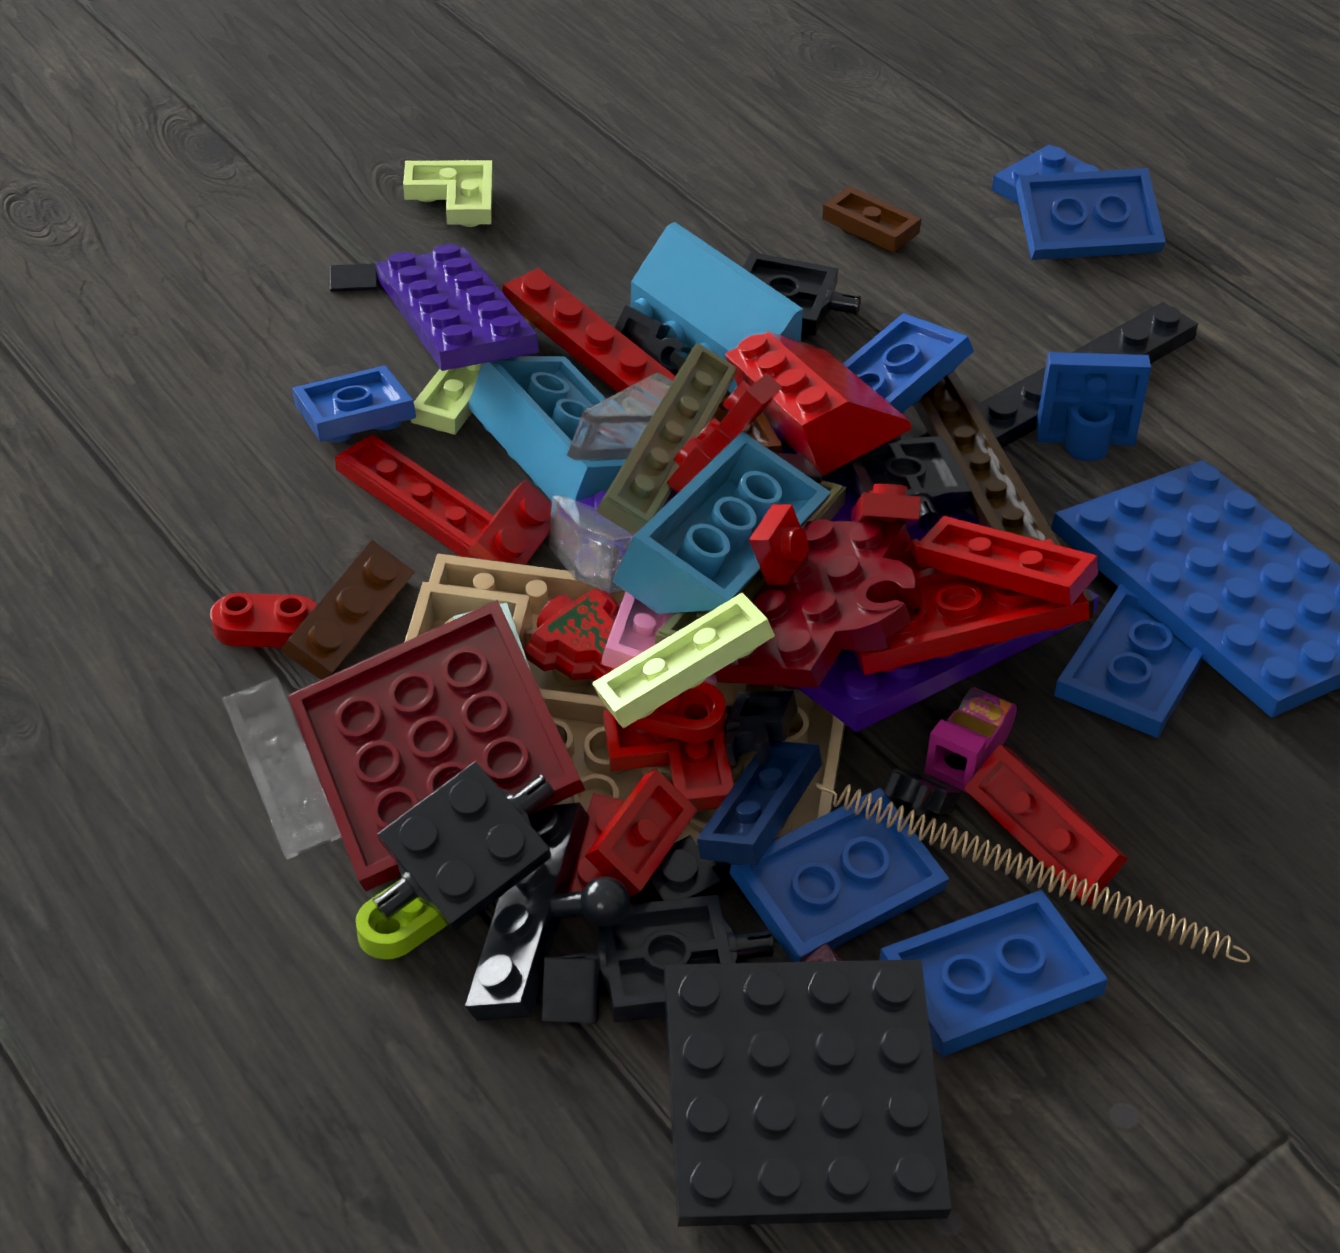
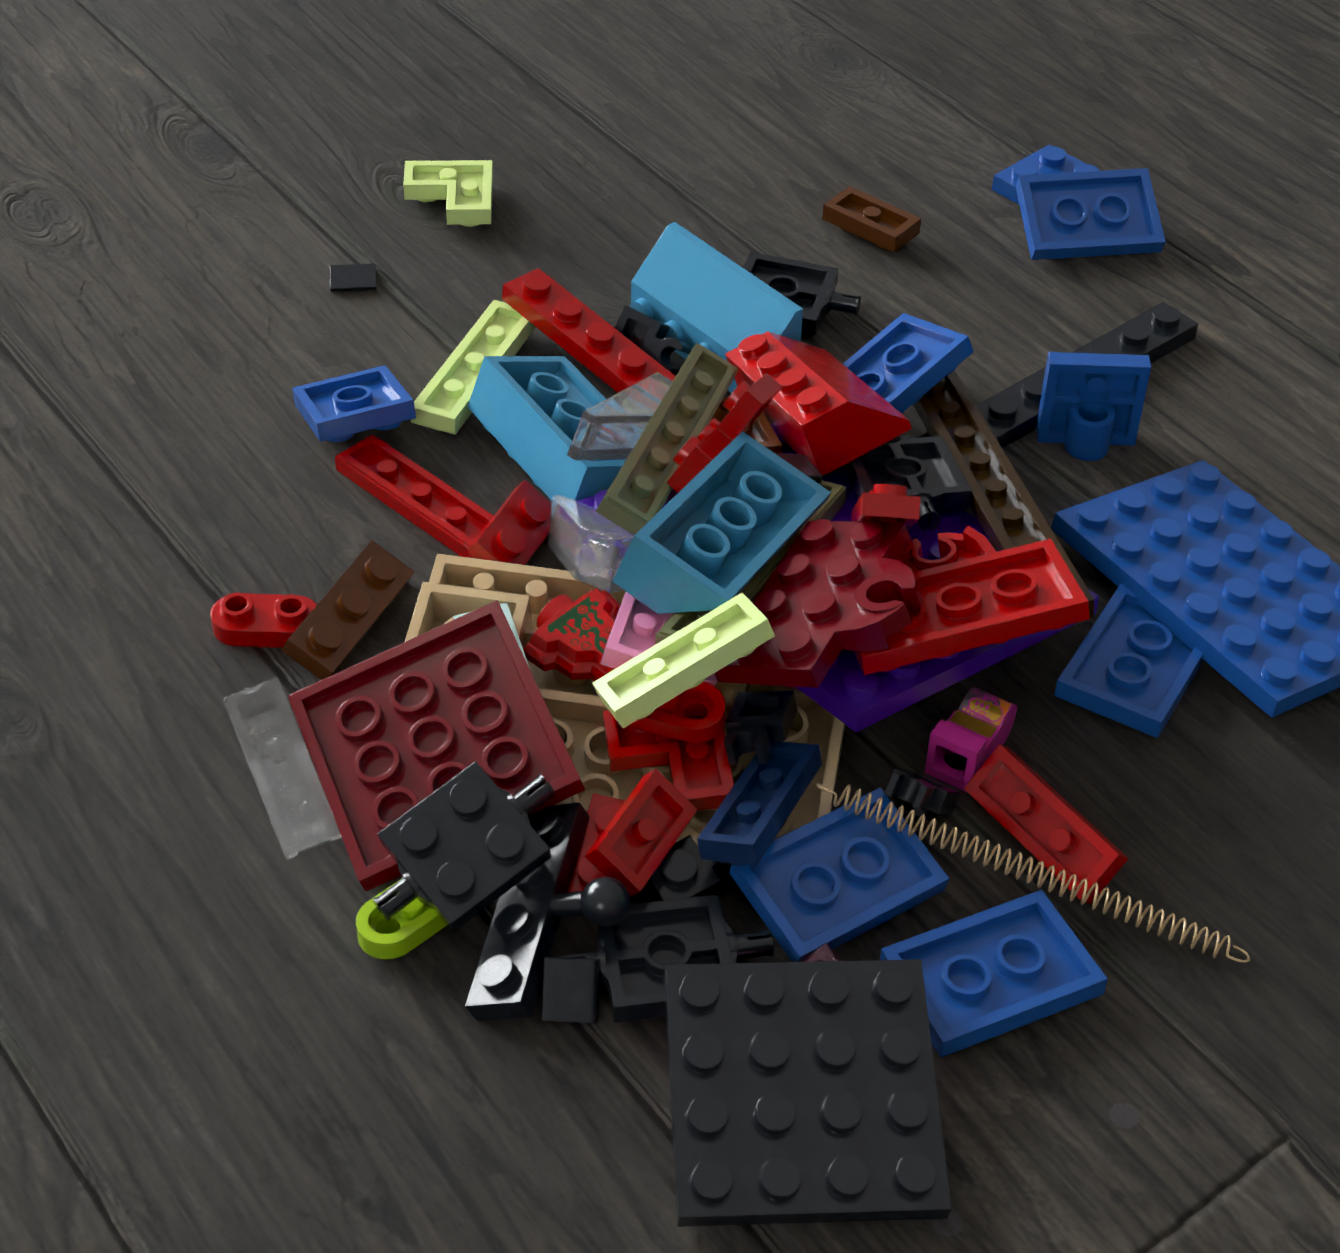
(455, 308): dark purple plate -> none
(779, 544): red plate -> none
(1007, 560): red plate -> none

